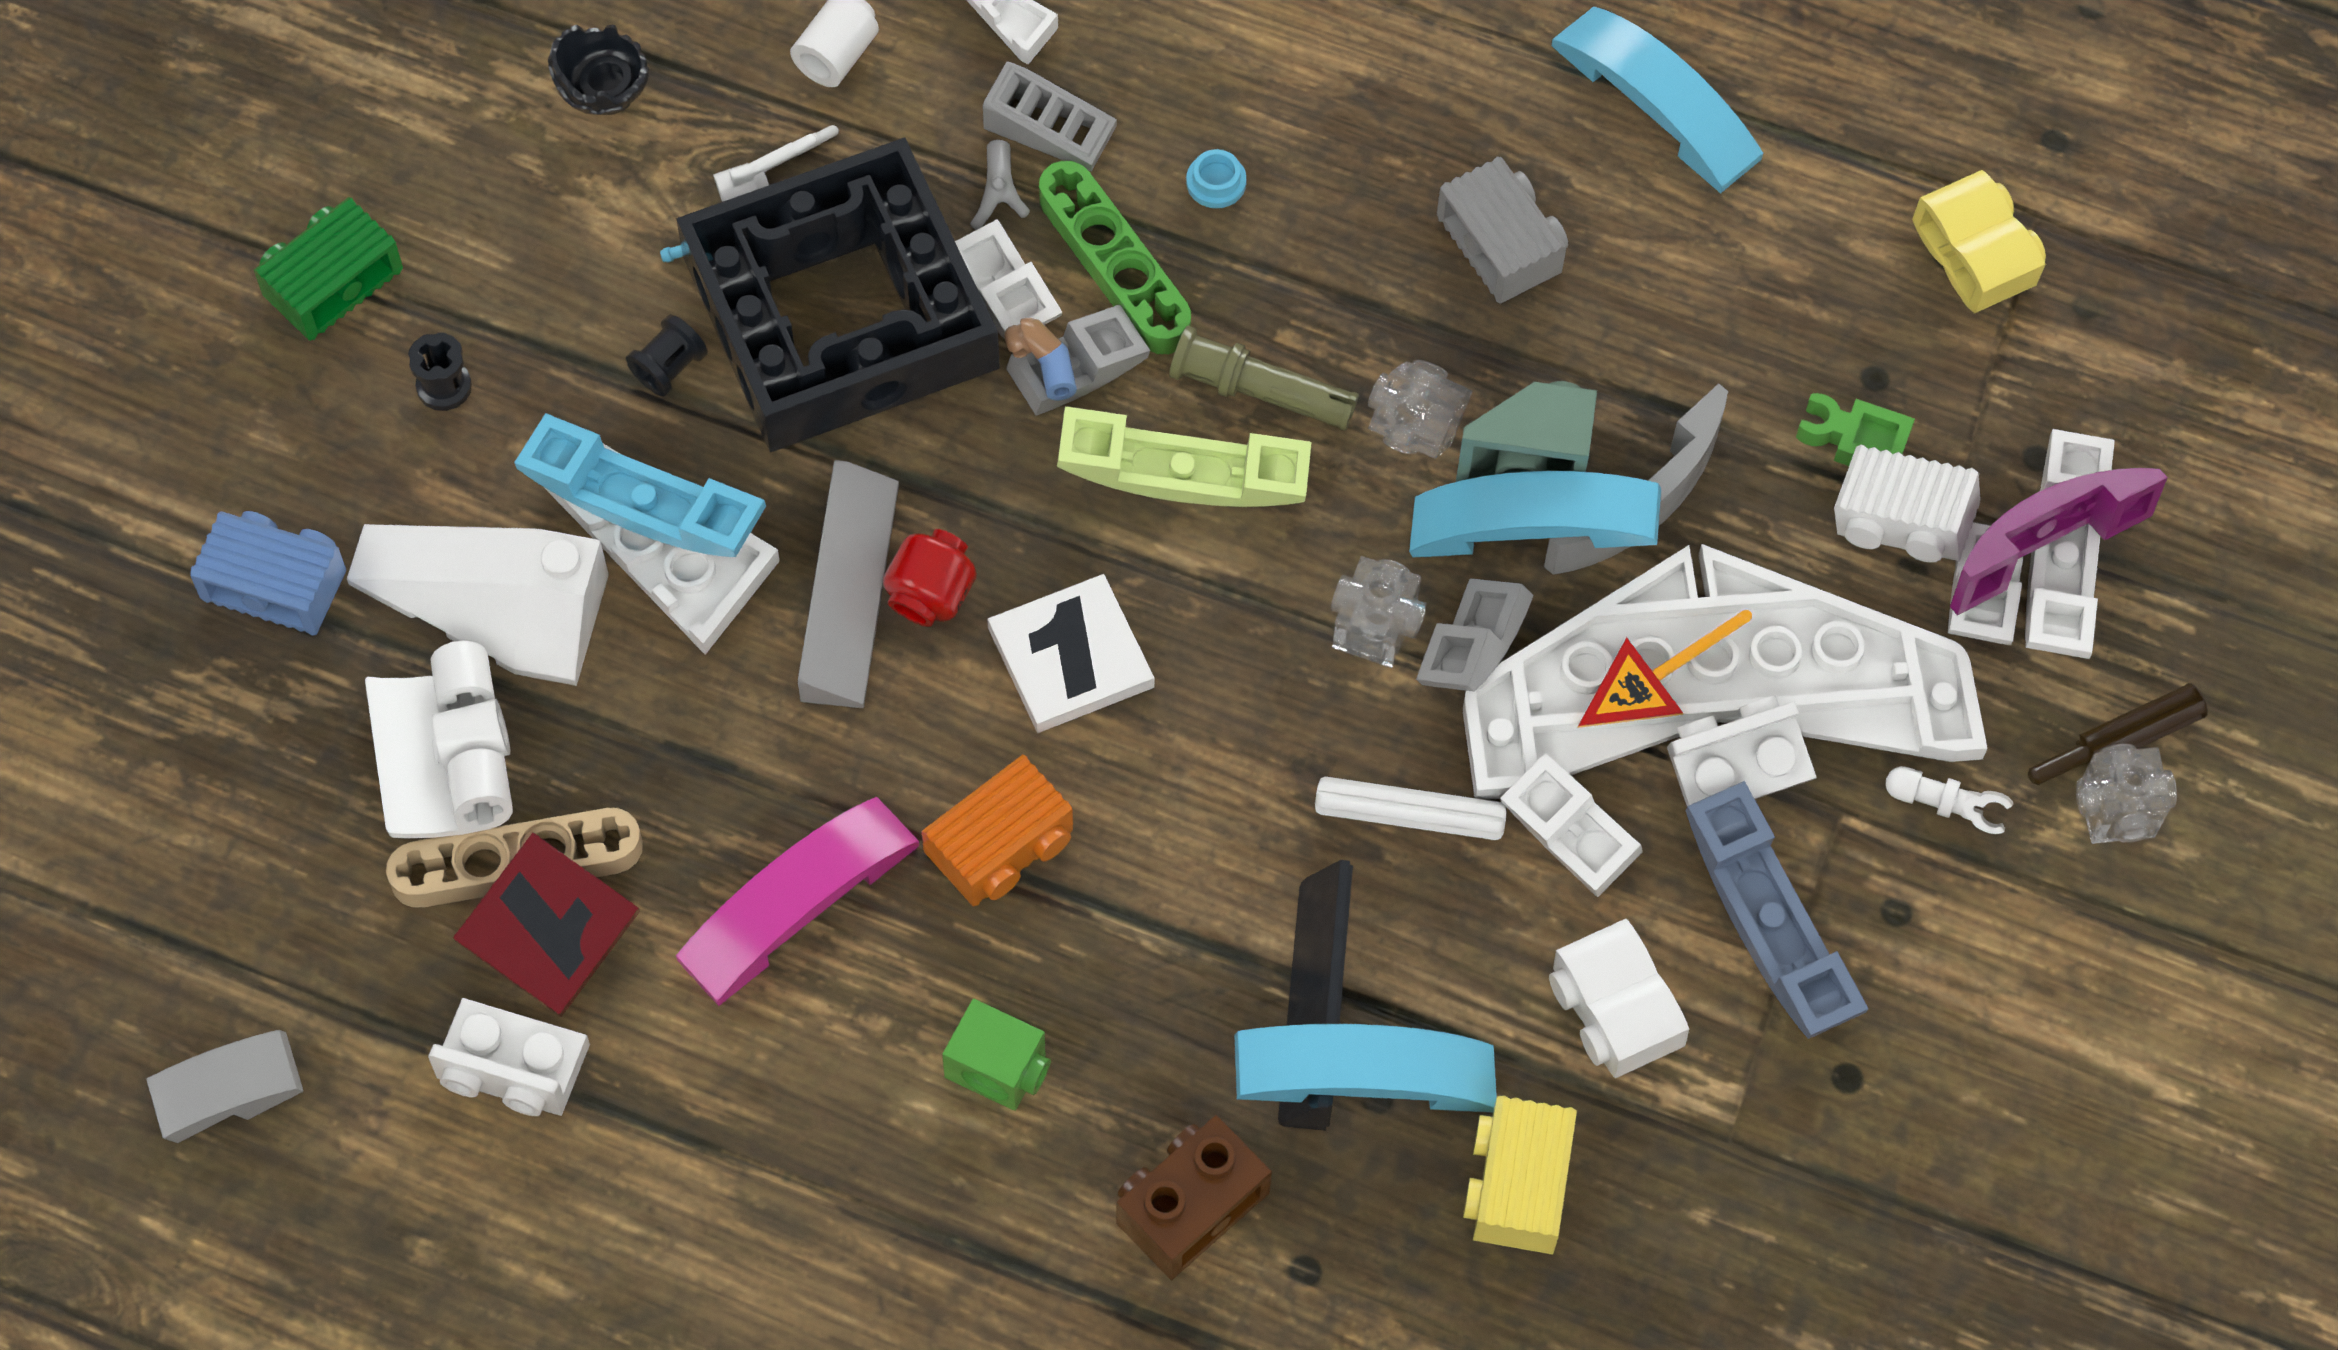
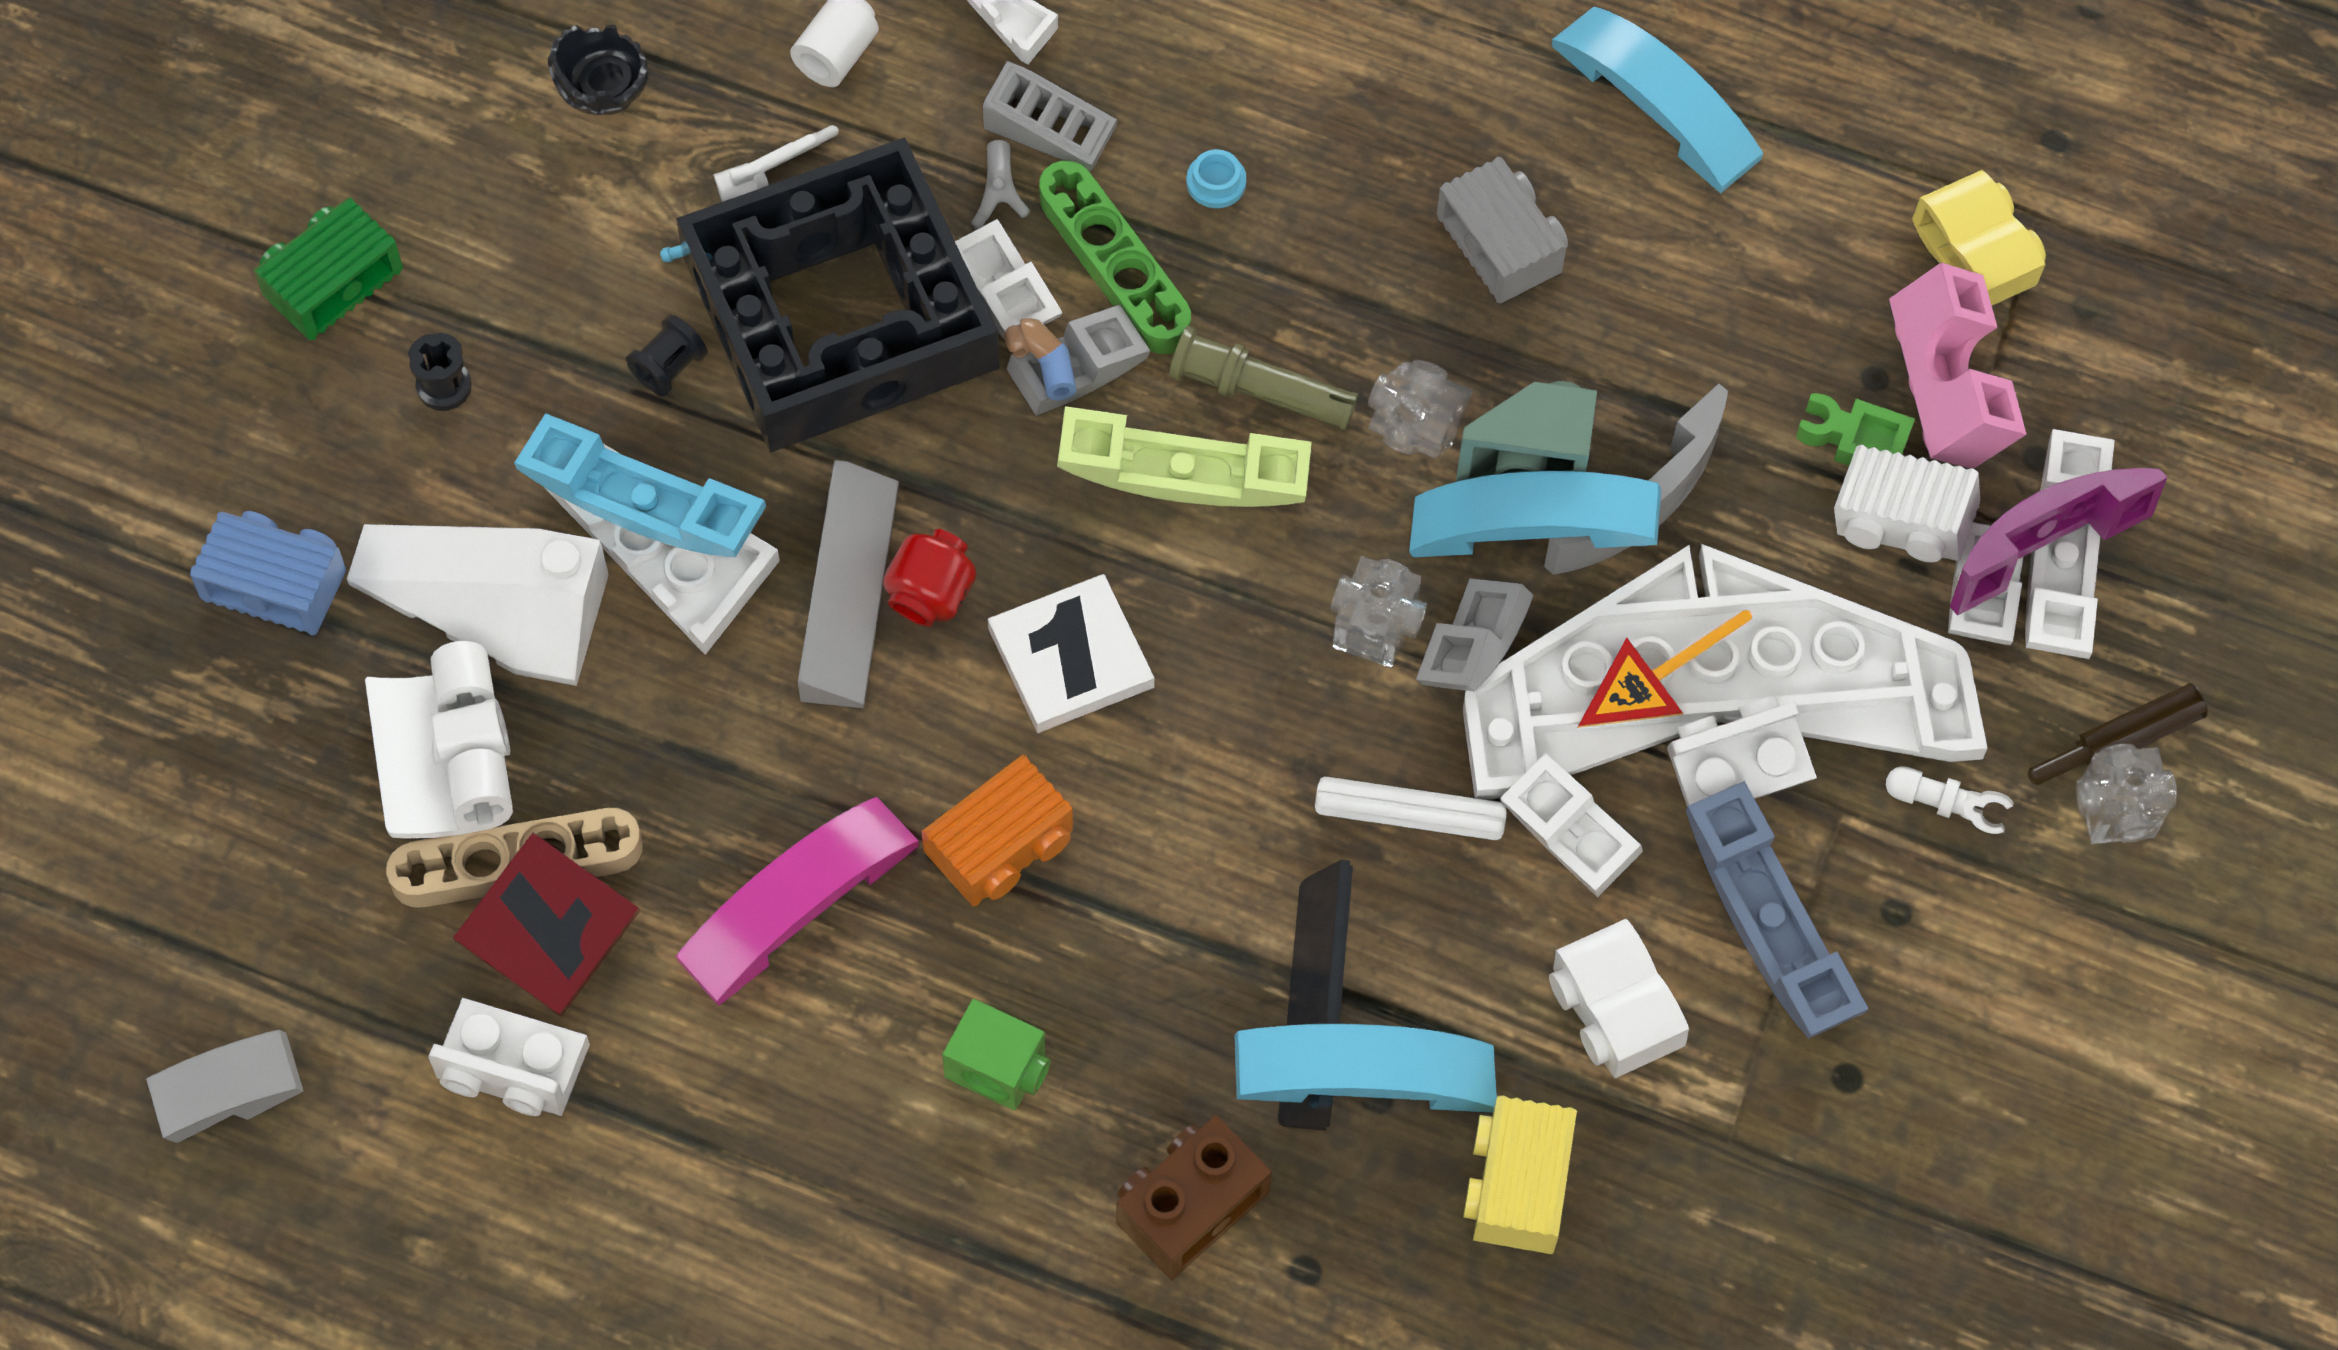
(1961, 410): none -> bright pink arch

